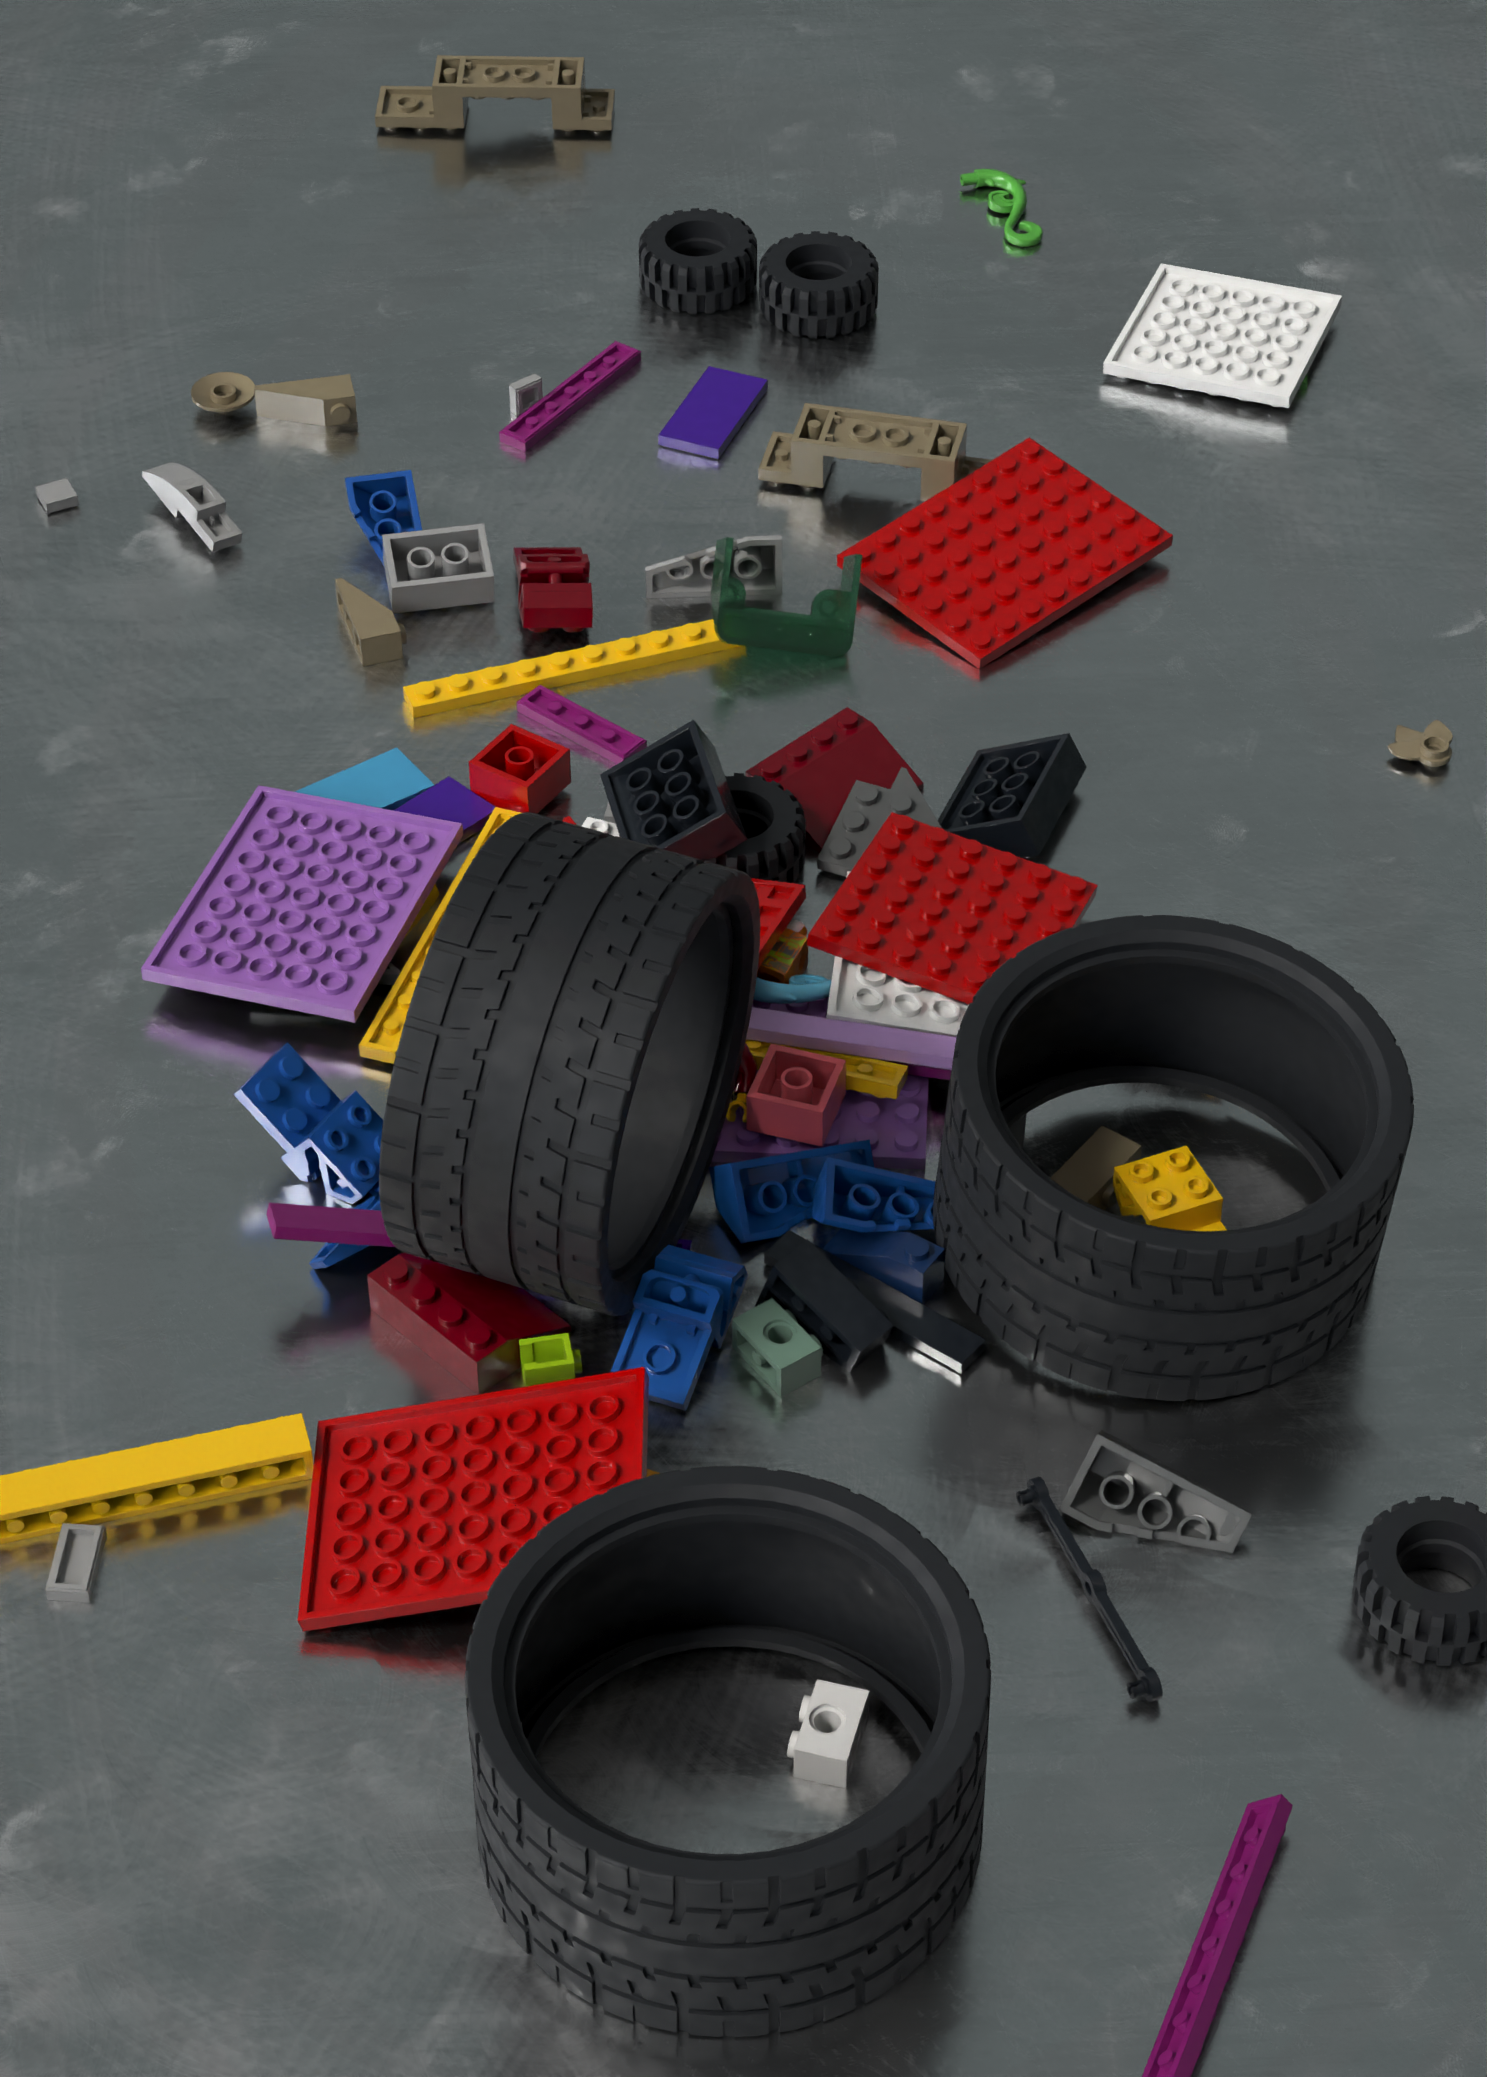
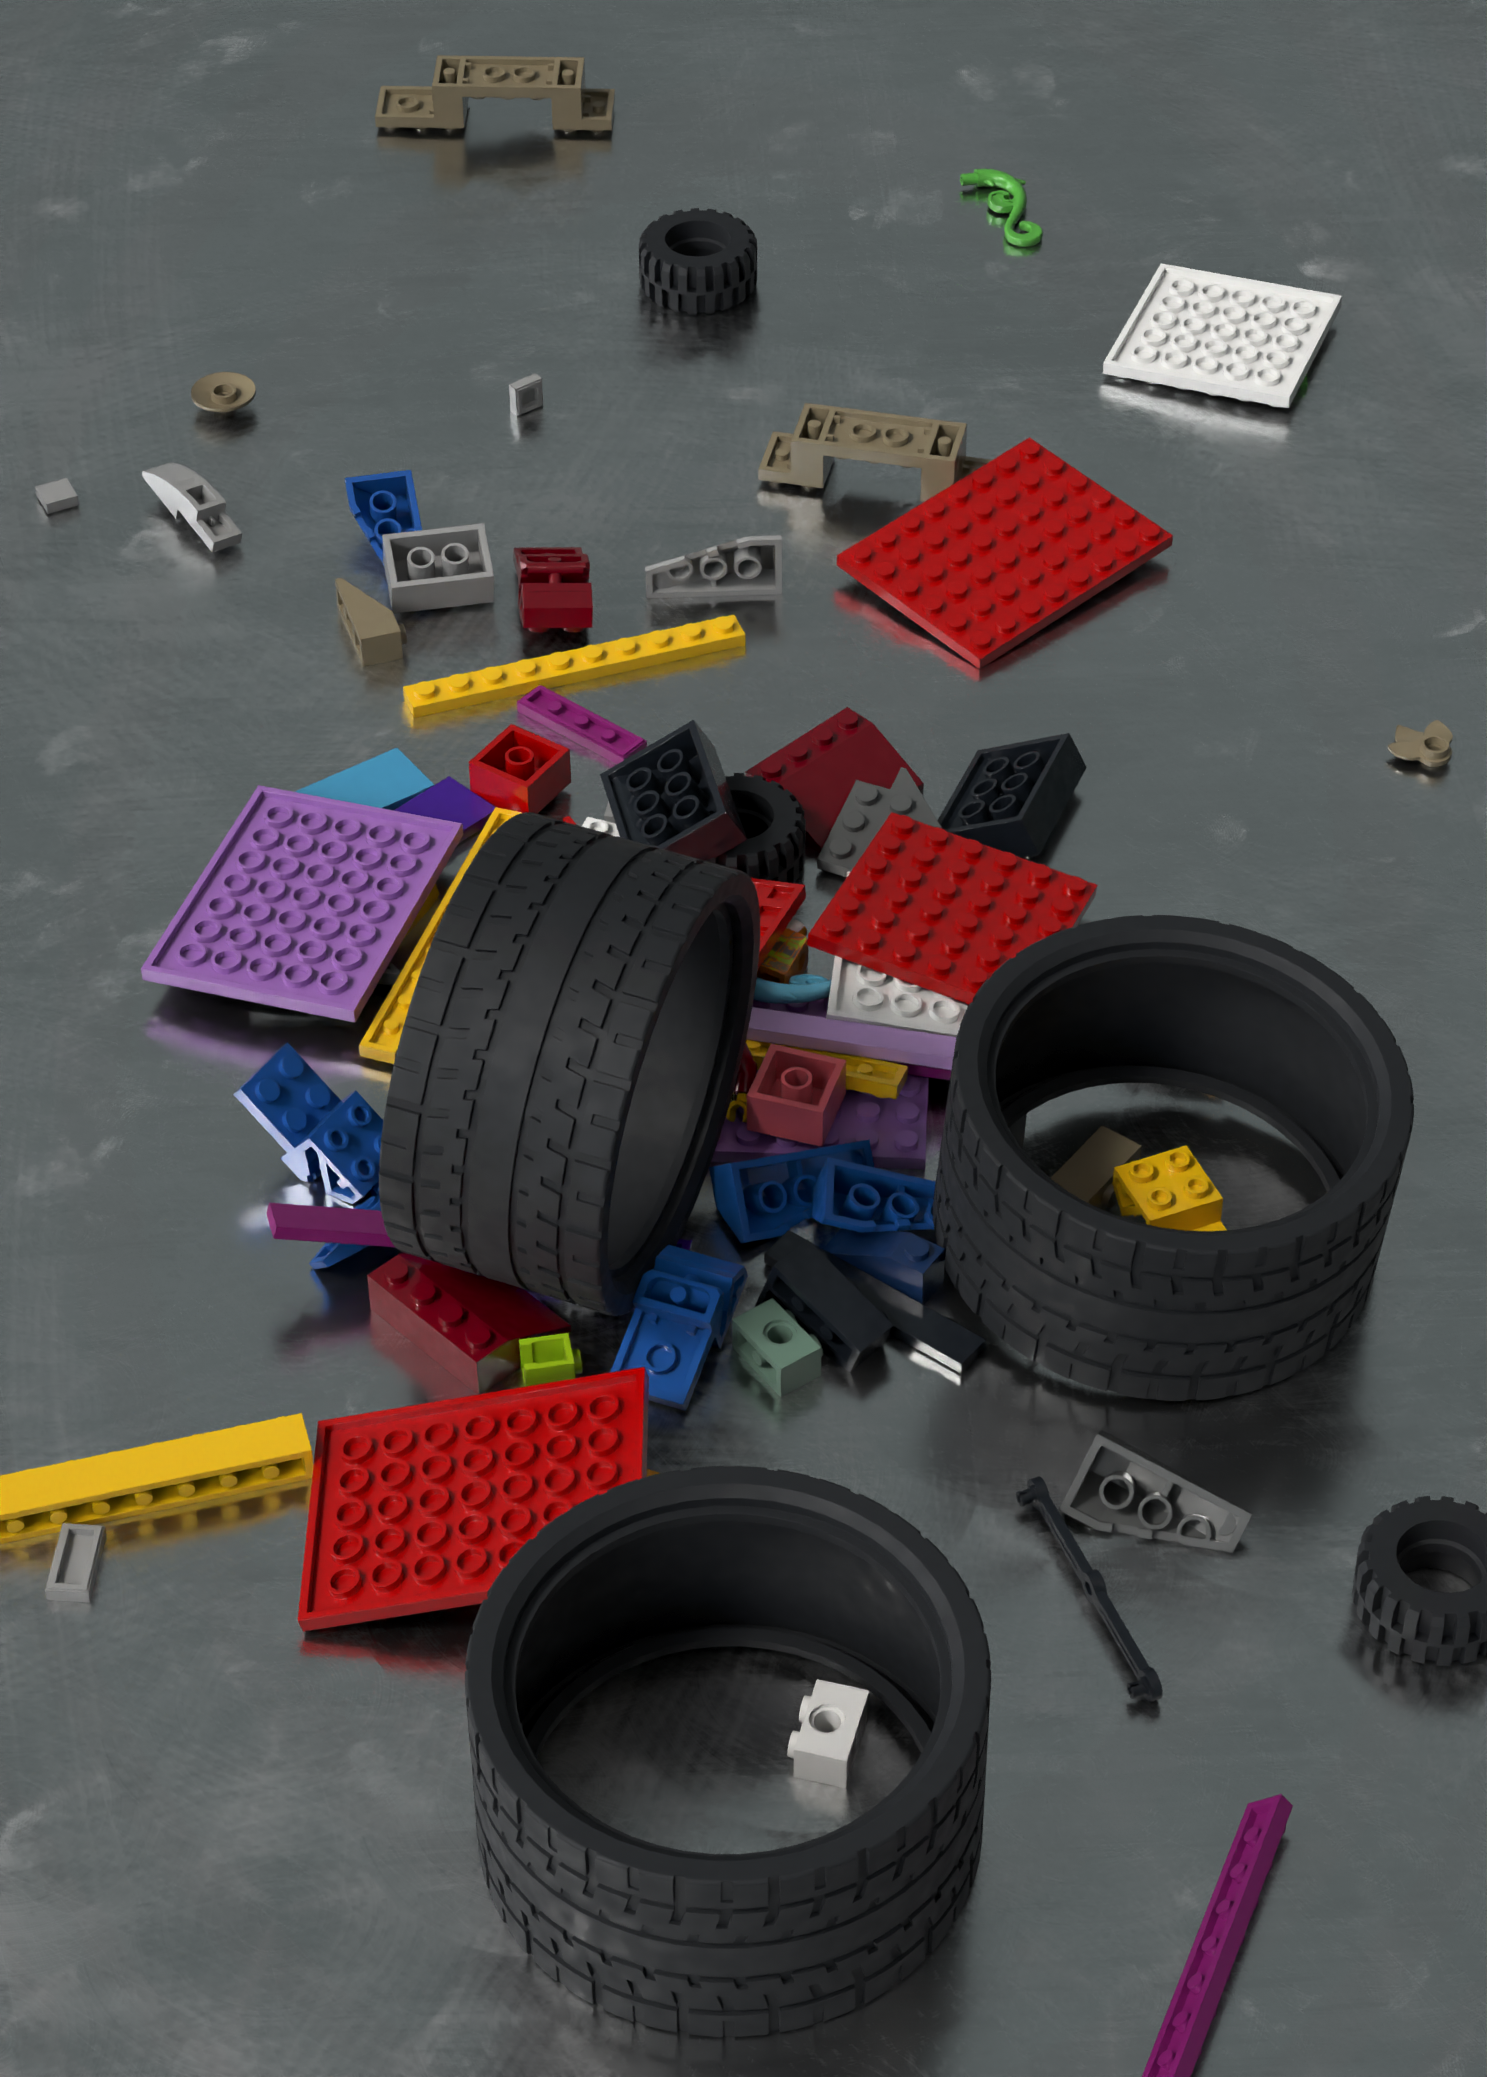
(309, 401): dark tan slope -> none
(570, 396): magenta tile -> none
(713, 412): dark purple tile -> none
(818, 284): black tyre -> none
(823, 633): clear green windscreen -> none

